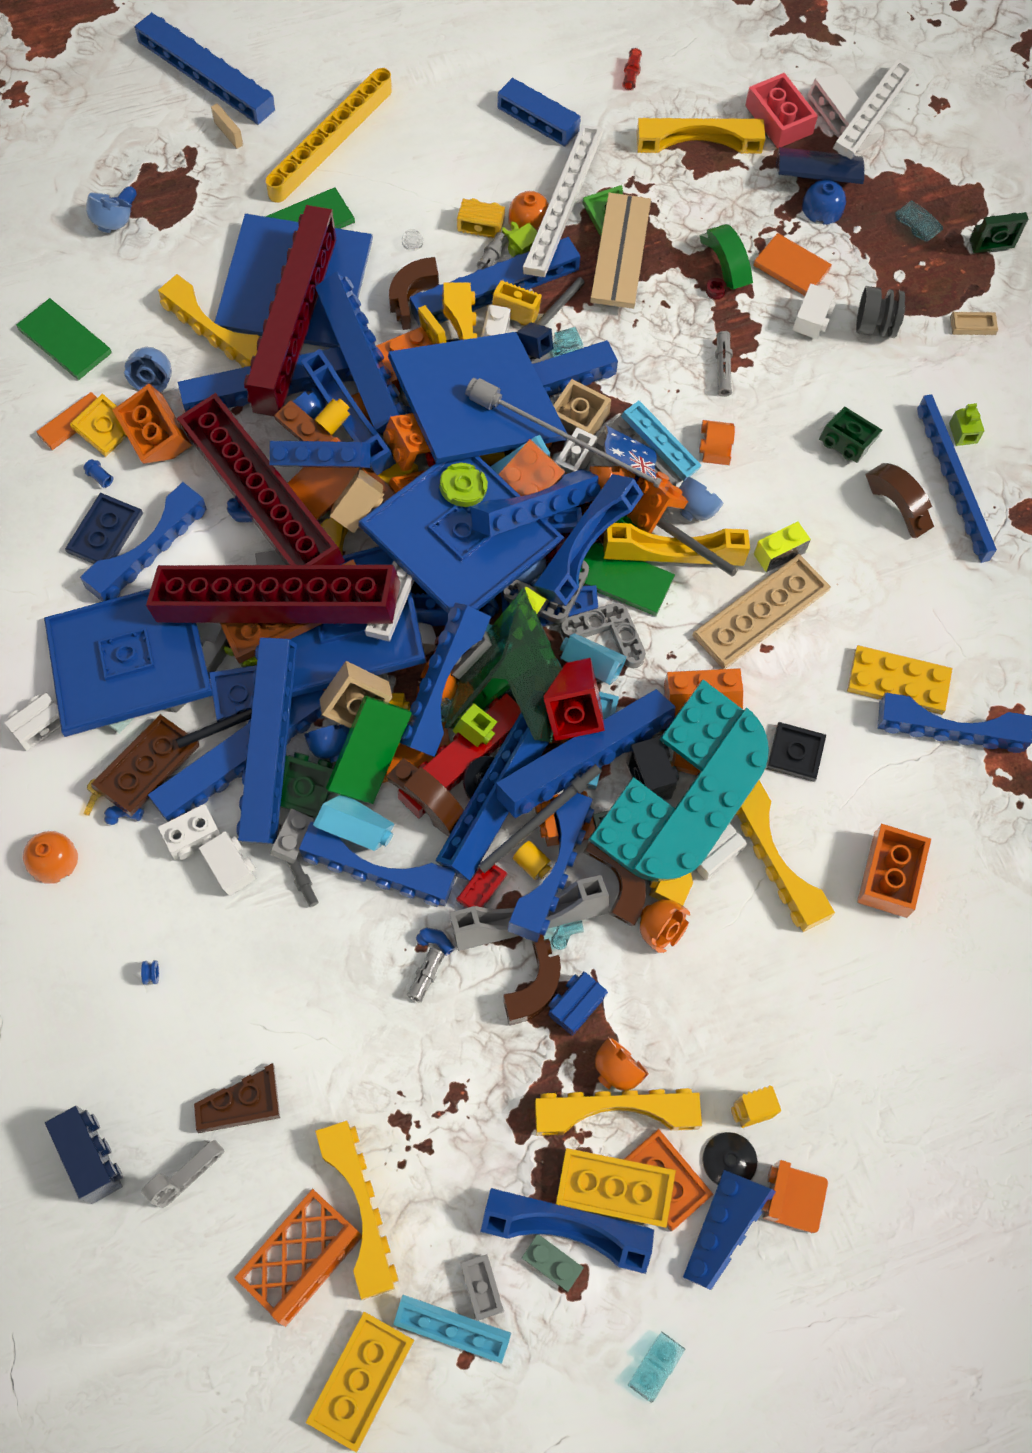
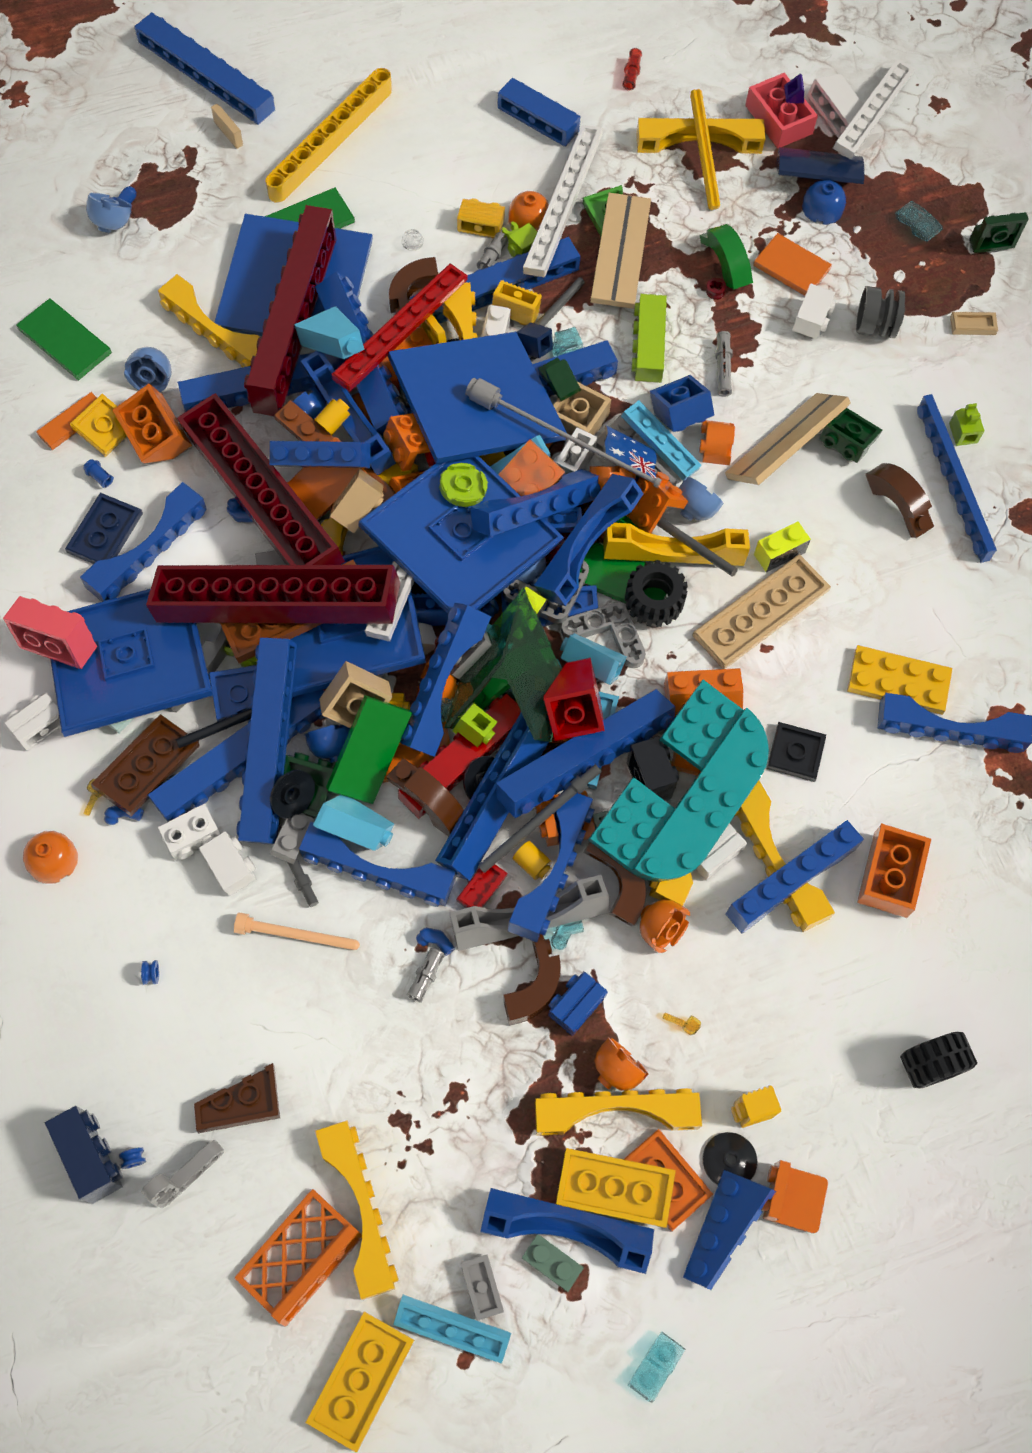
(50, 632): none -> coral brick
(132, 1158): none -> blue bush
(246, 924): none -> light nougat piece
(292, 793): none -> black dish
(330, 334): none -> medium azure slope
(399, 327): none -> red tile
(560, 378): none -> dark green slope
(650, 338): none -> lime brick
(660, 577): none -> black tyre
(682, 403): none -> blue brick
(690, 1026): none -> clear yellow hand
(705, 149): none -> yellow axle
(787, 438): none -> tan tile
(788, 879): none -> blue arch
(795, 90): none -> dark purple slope
(938, 1059): none -> black tyre

